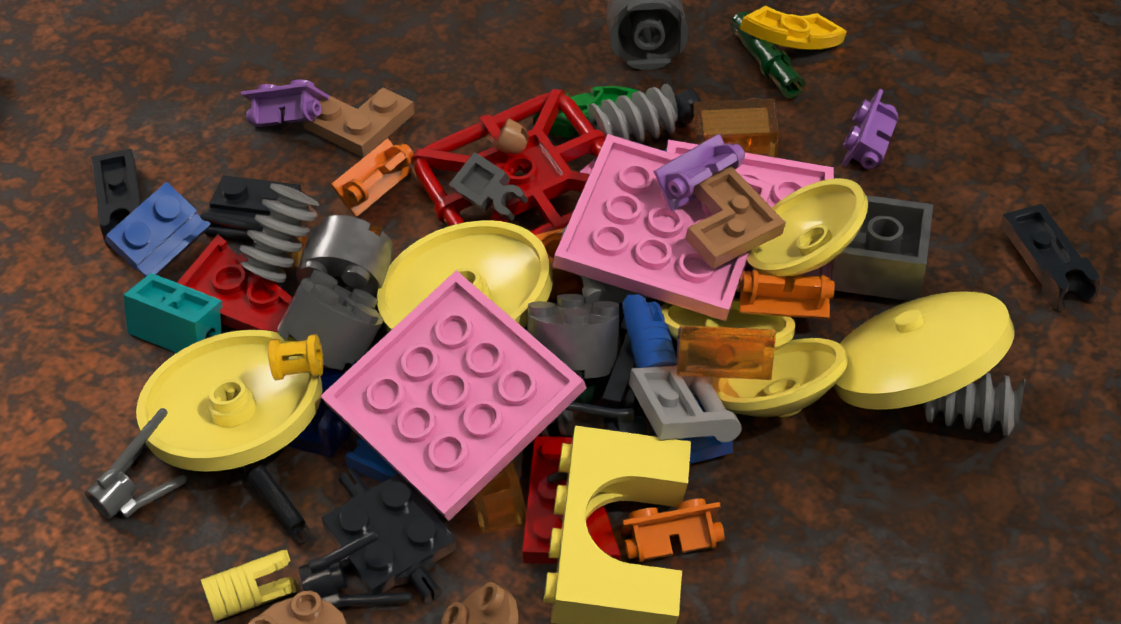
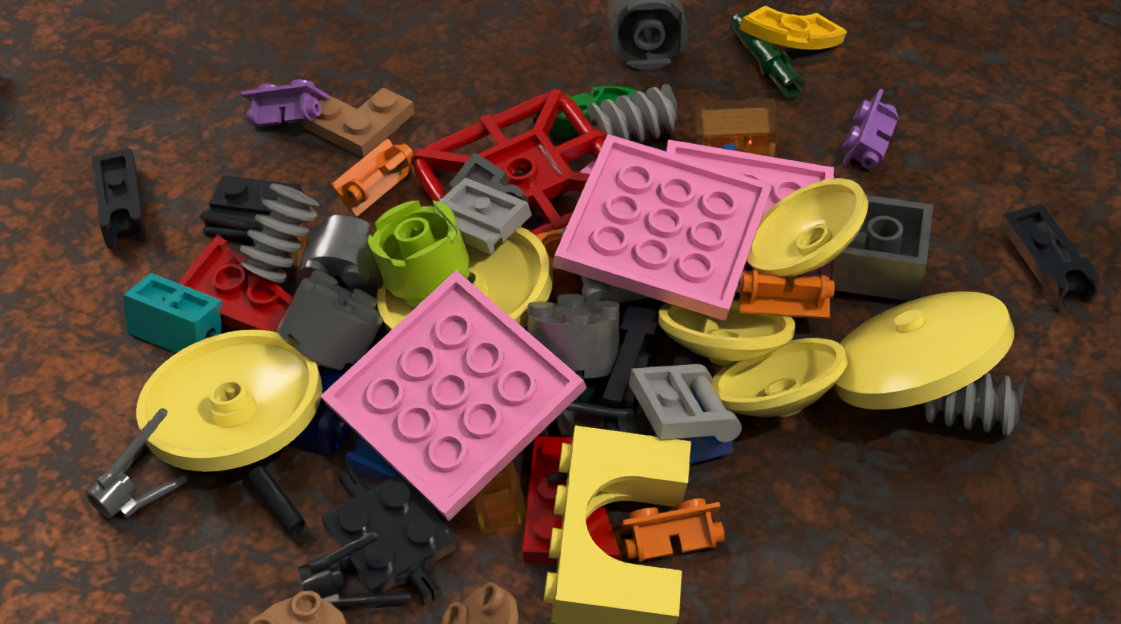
(157, 231): blue plate -> none
(237, 589): light yellow hinge -> none
(280, 352): yellow bush -> none
(418, 249): none -> lime brick
(485, 213): none -> light grey plate
(512, 138): medium nougat hinge -> none
(648, 333): blue hinge -> none
(681, 174): medium lavender hinge -> none
(685, 105): black hinge -> none
(725, 352): clear orange slope -> none
(738, 220): medium nougat plate -> none

